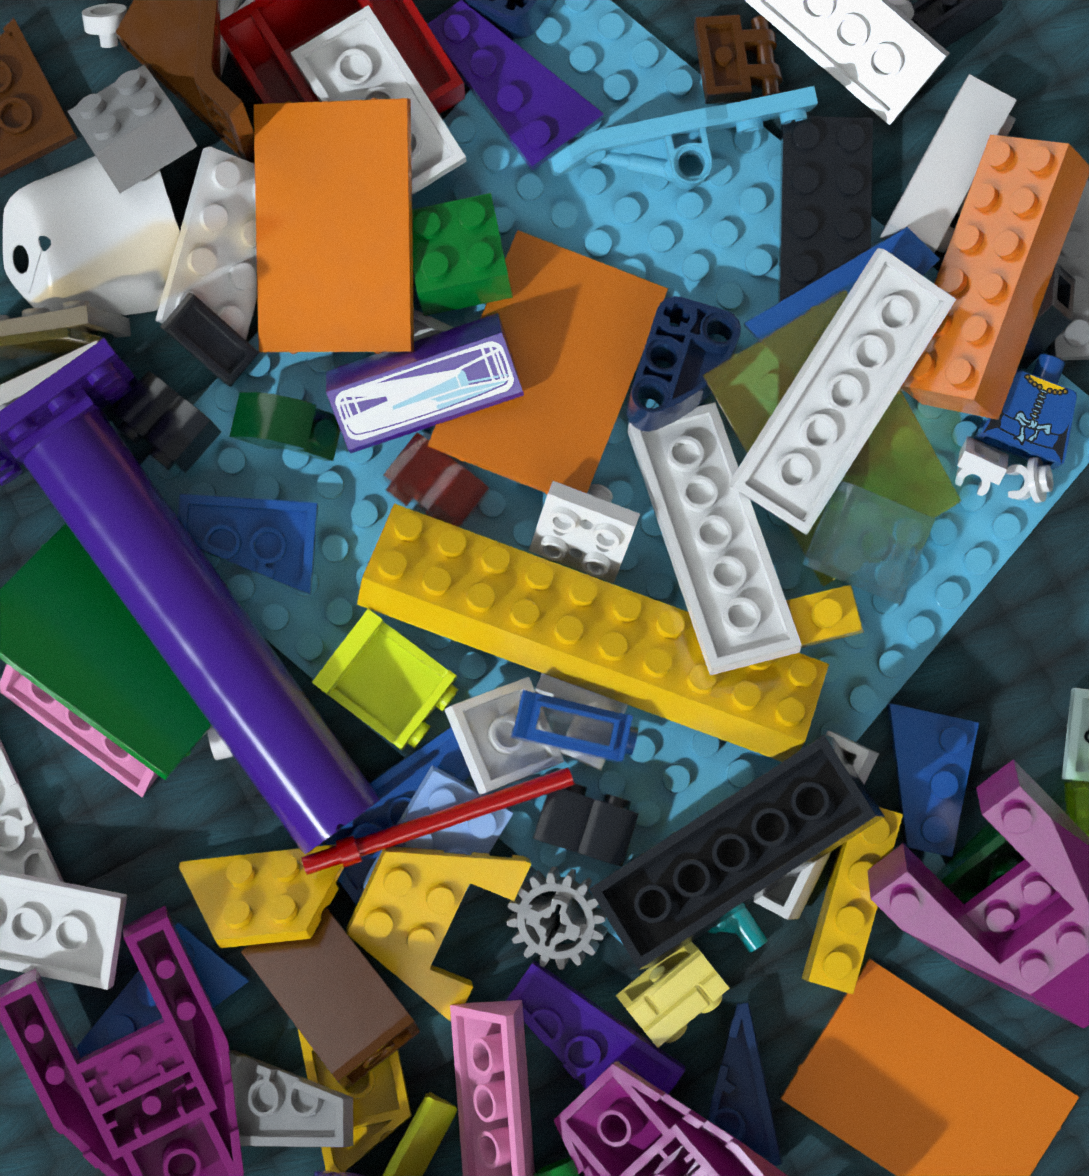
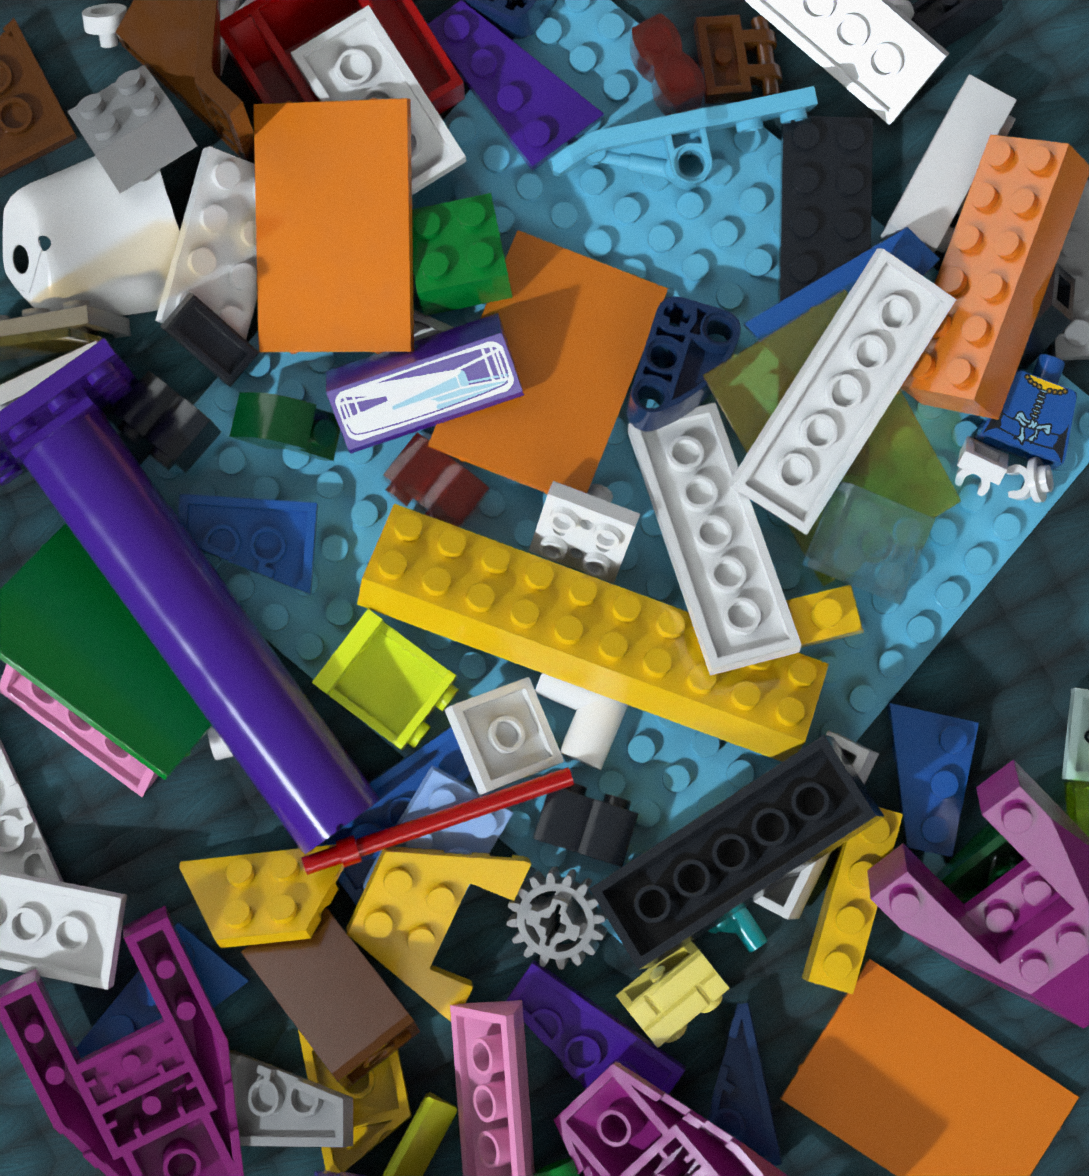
(574, 727): blue window -> none
(659, 59): none -> clear red brick

